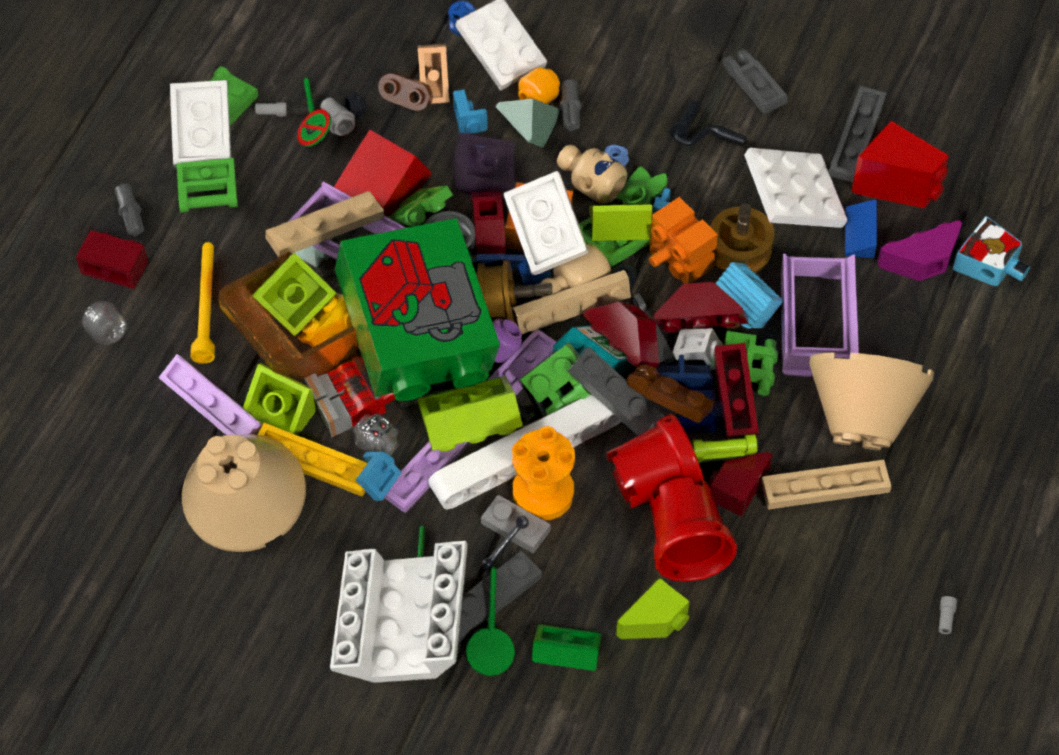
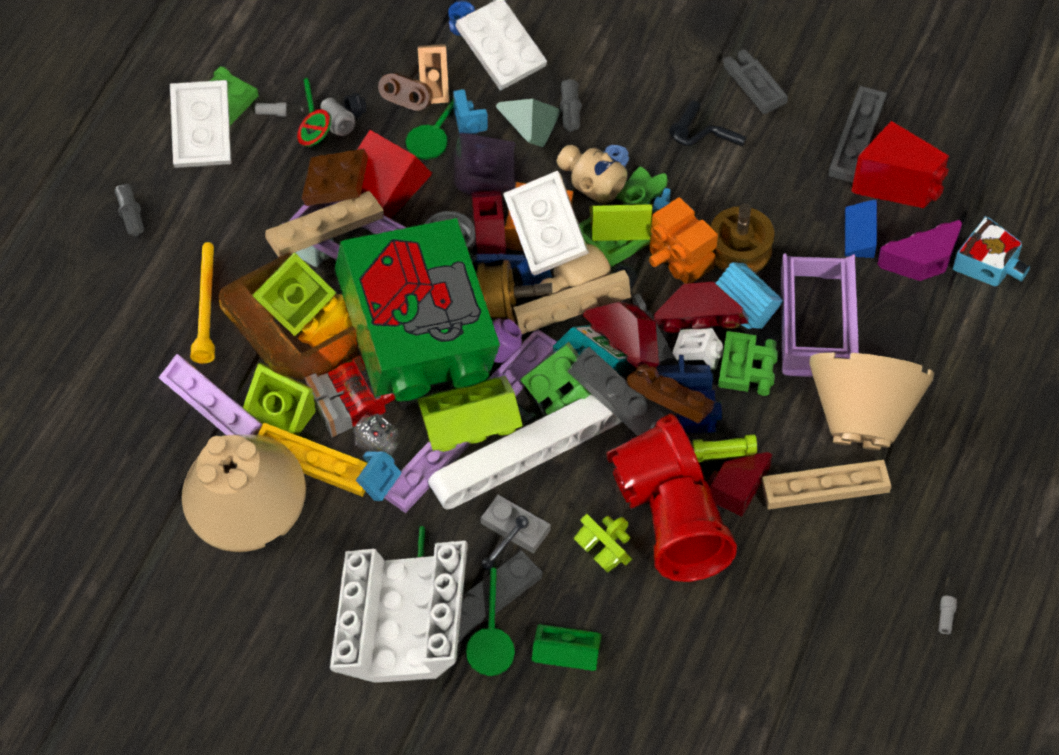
(104, 322): clear head -> none
(112, 259): dark red brick -> none
(207, 176): bright green plate -> none
(335, 177): none -> reddish brown plate
(424, 200): bright green plate -> none
(429, 140): none -> green piece
(539, 85): light orange head -> none
(543, 473): light orange piece -> none
(612, 553): none -> lime hips
(654, 614): lime slope -> none
(735, 391): dark red brick -> none
(795, 188): white plate -> none

